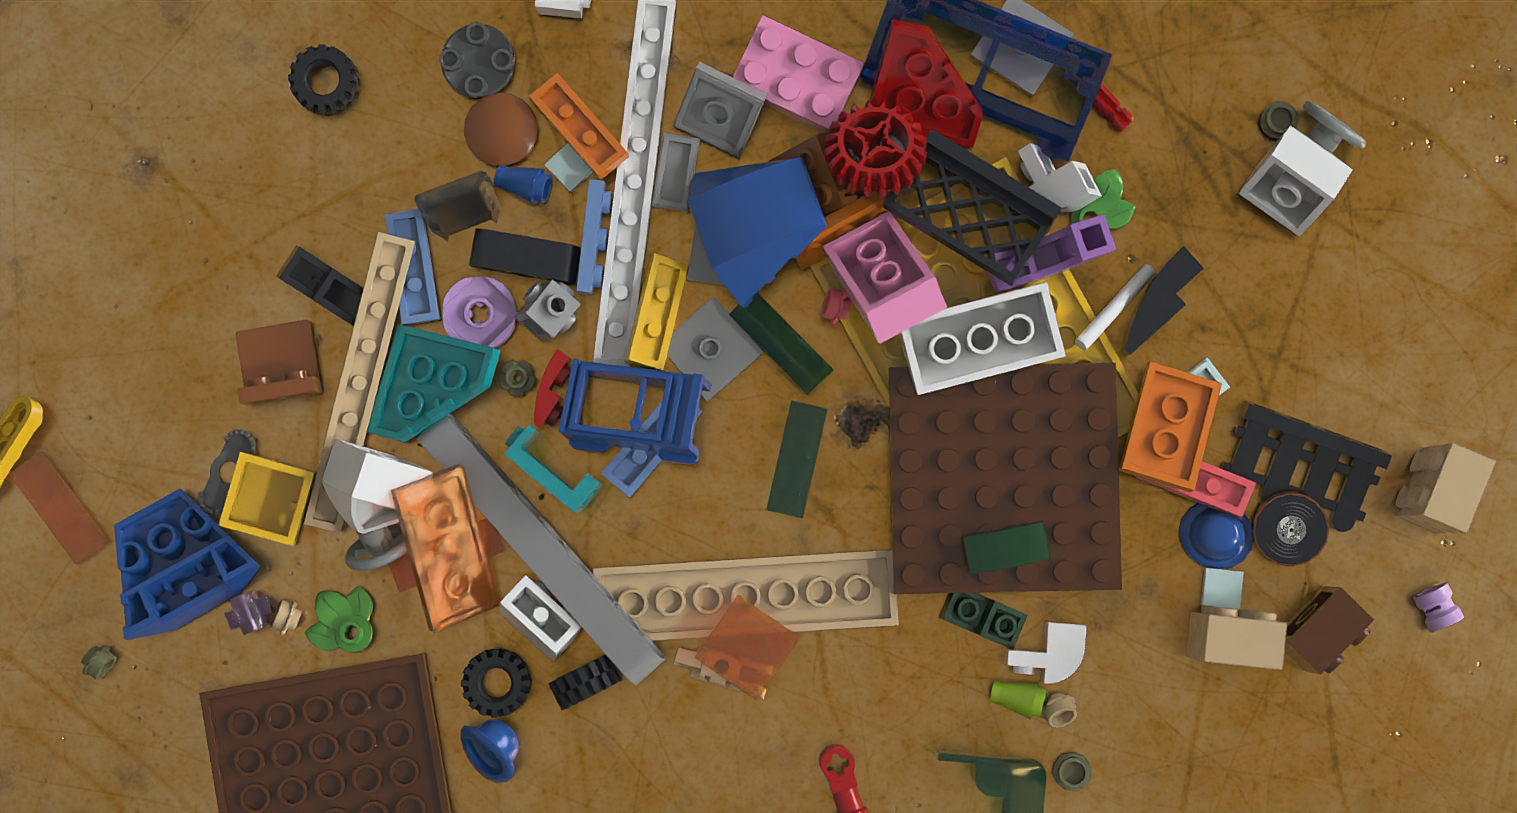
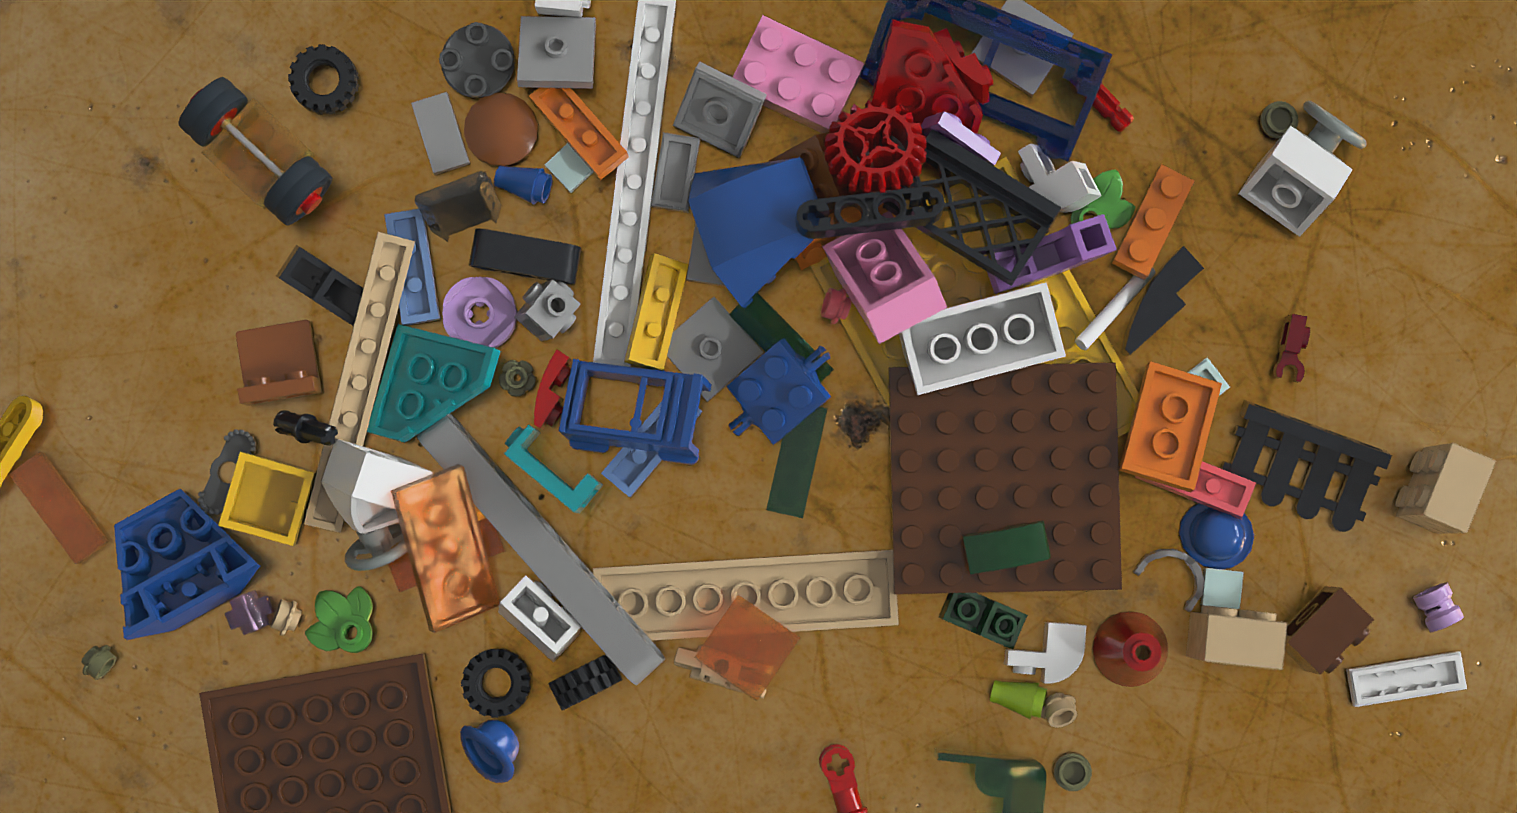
(255, 151): none -> brick
(304, 428): none -> black axle
(440, 133): none -> light grey tile
(556, 52): none -> light grey plate
(594, 238): medium blue plate -> none
(779, 391): none -> blue plate
(868, 206): none -> black beam
(952, 128): none -> plate
(976, 77): none -> red slope
(1117, 644): none -> red cone
(1153, 222): none -> orange plate
(1194, 566): none -> light grey helmet
(1290, 528): black tile -> none
(1293, 338): none -> dark red plate
(1406, 679): none -> white plate

